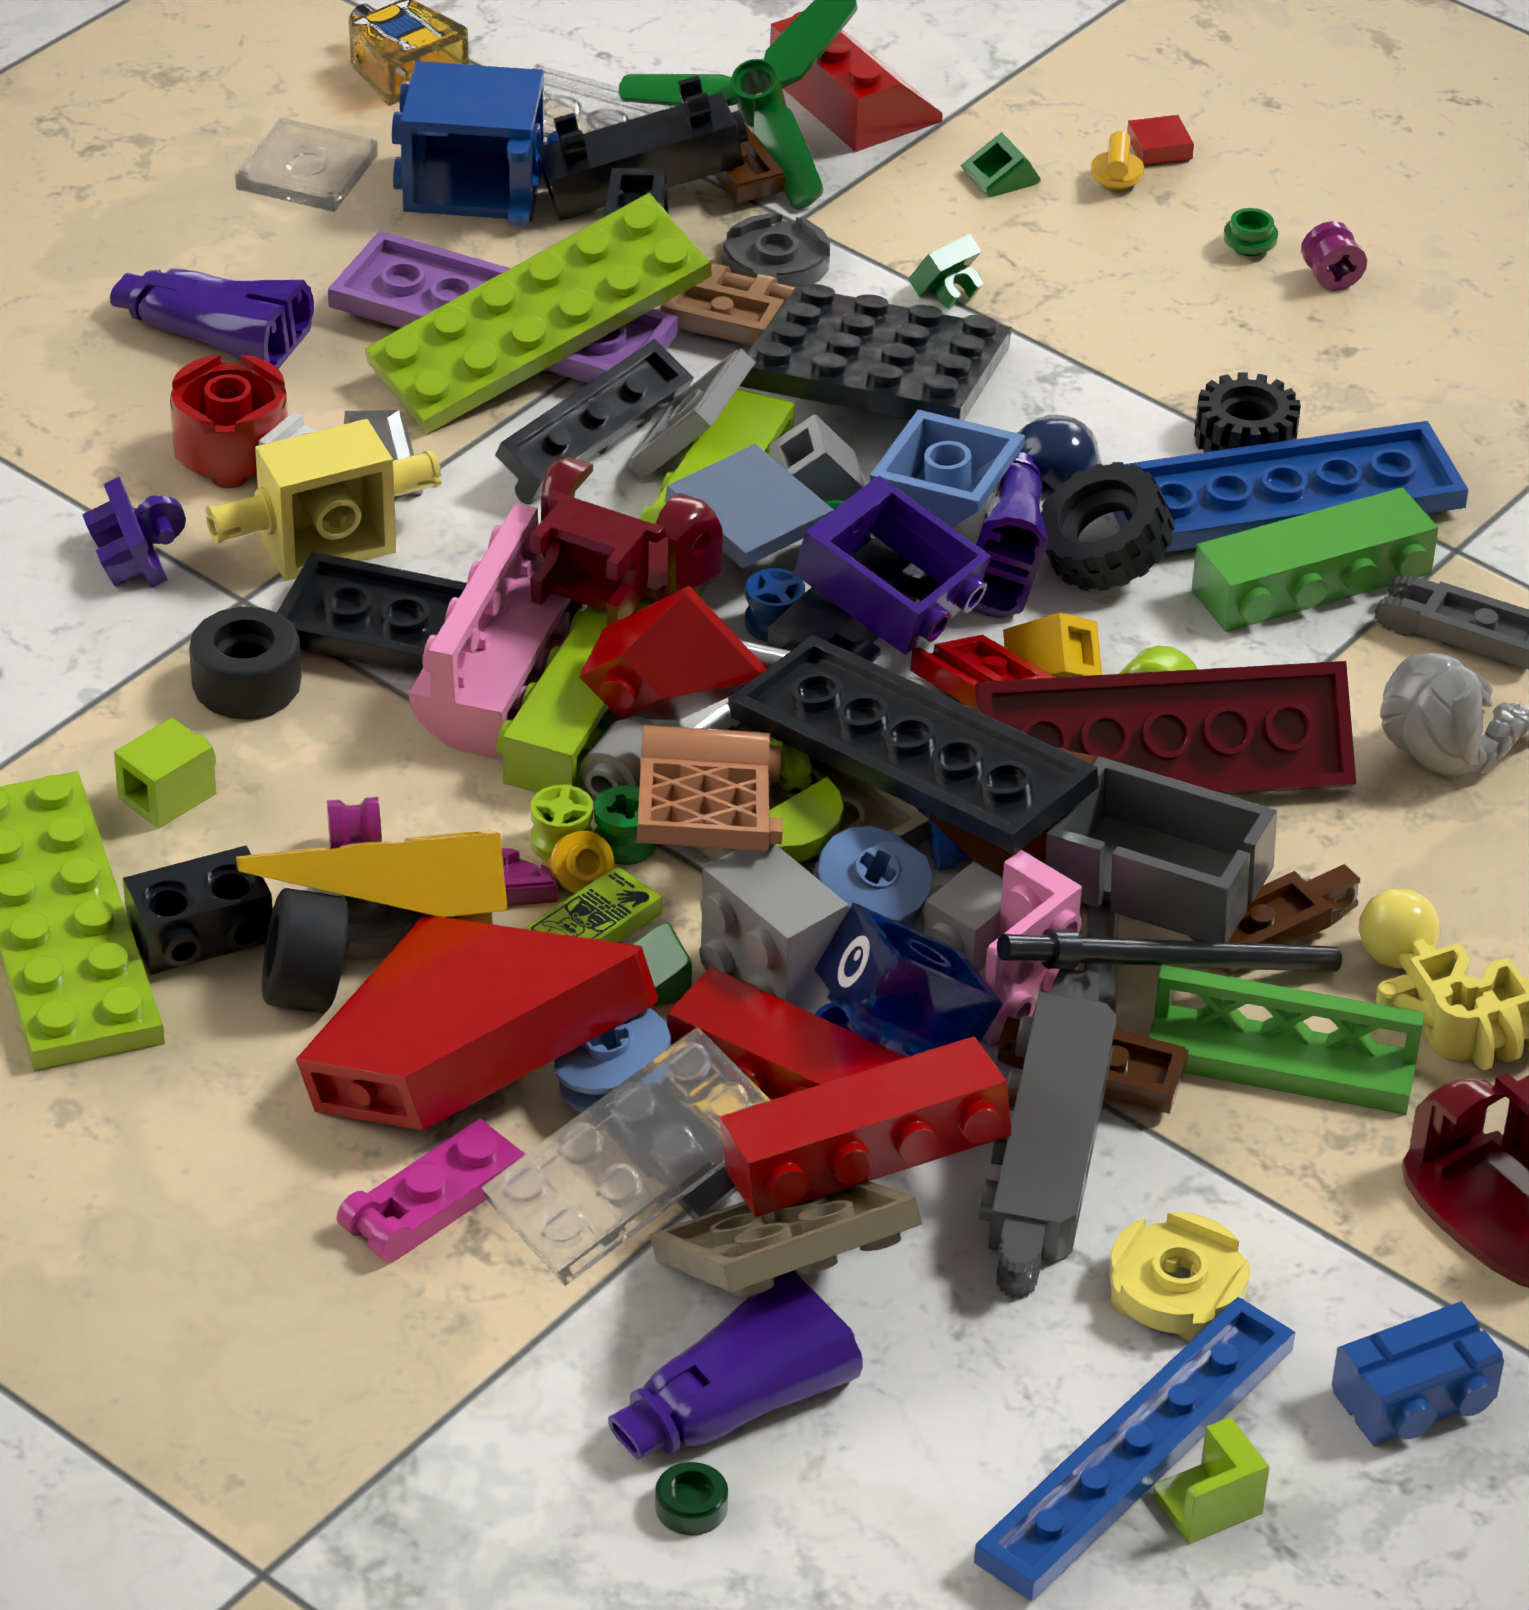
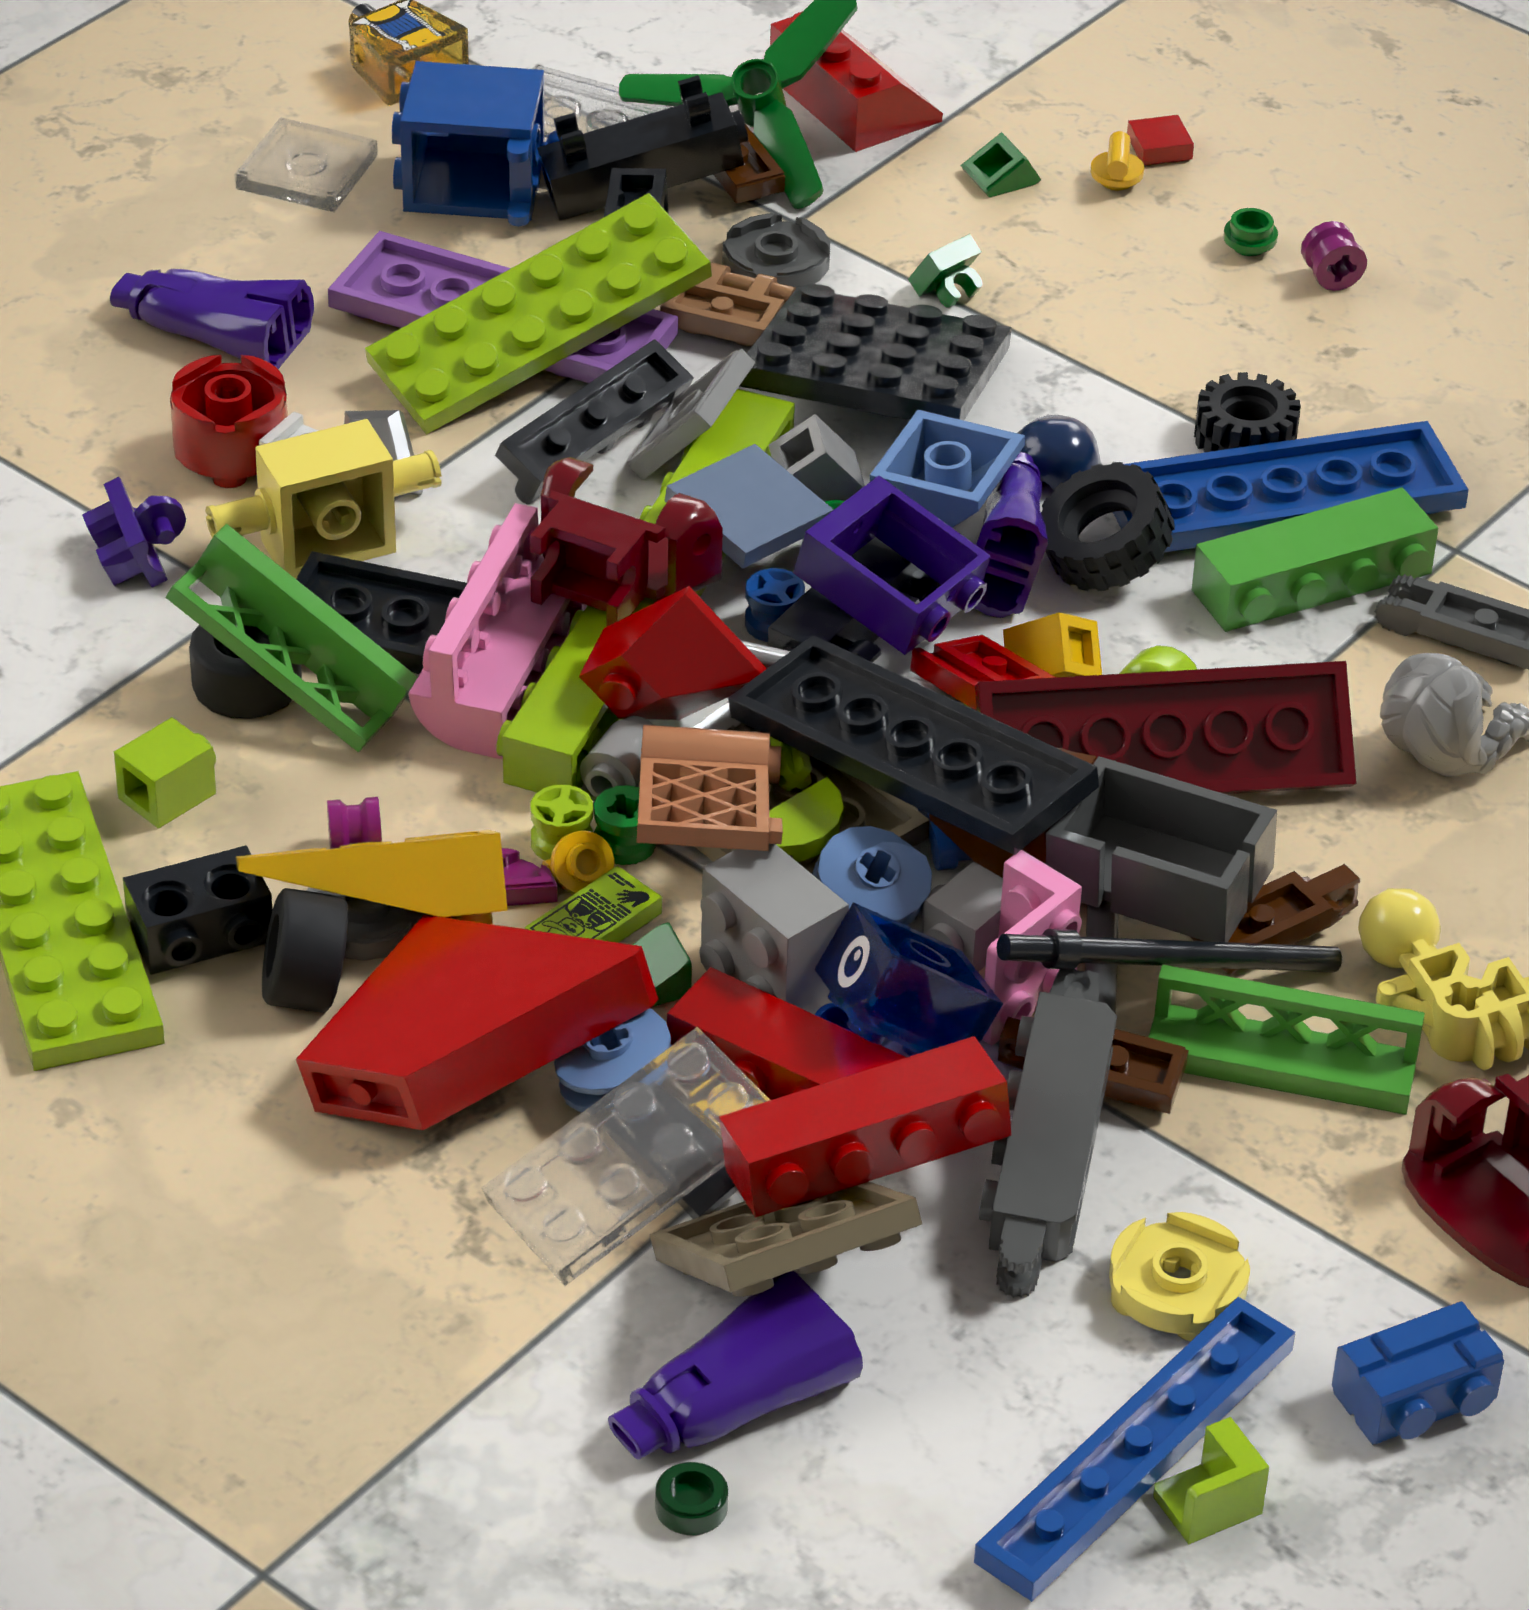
(299, 632): none -> bright green fence
(428, 1192): dark pink plate -> none

